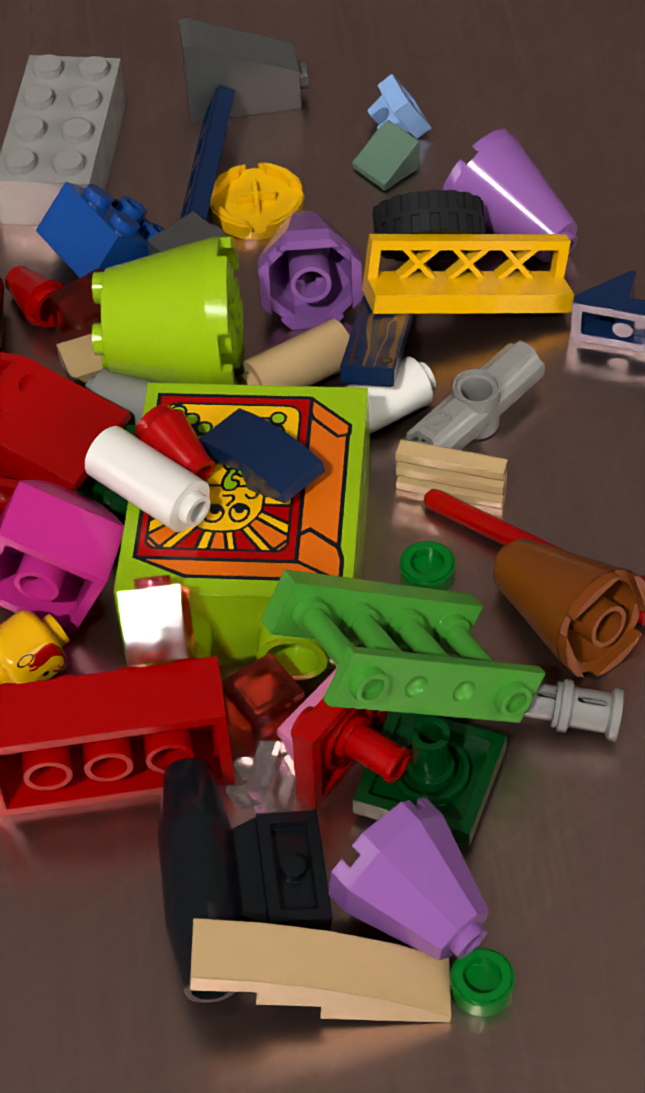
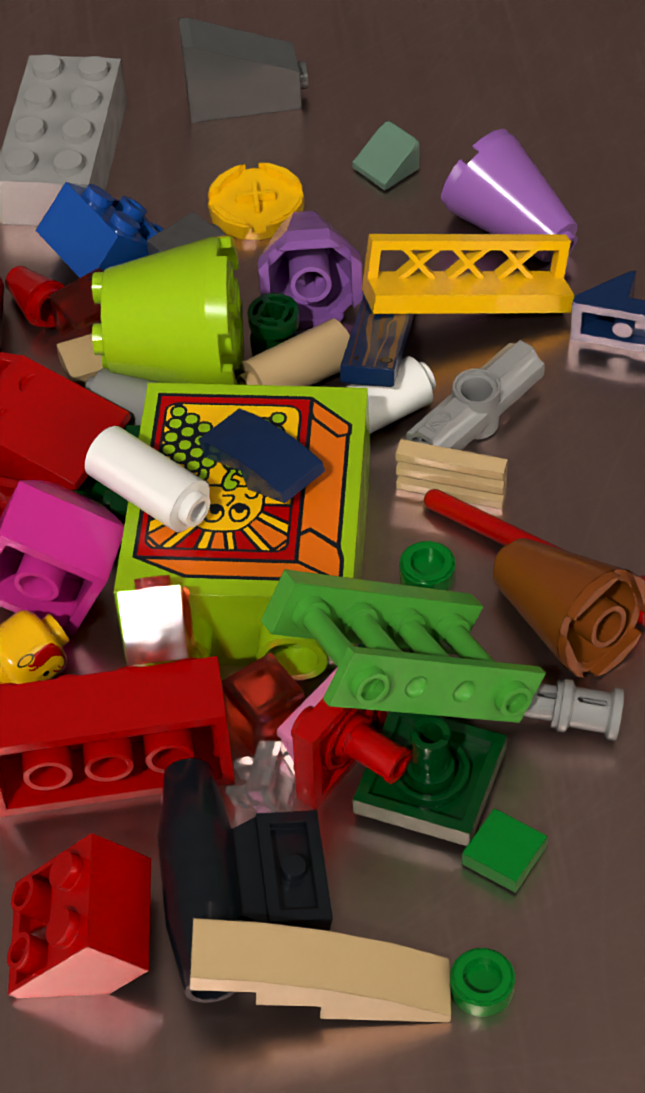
(81, 922): none -> red slope
(174, 437): red cone -> none
(208, 153): dark blue tile -> none
(272, 321): none -> dark green wheel
(399, 108): light blue tile -> none
(413, 883): medium lavender cone -> none
(429, 214): black tyre -> none
(504, 850): none -> green tile

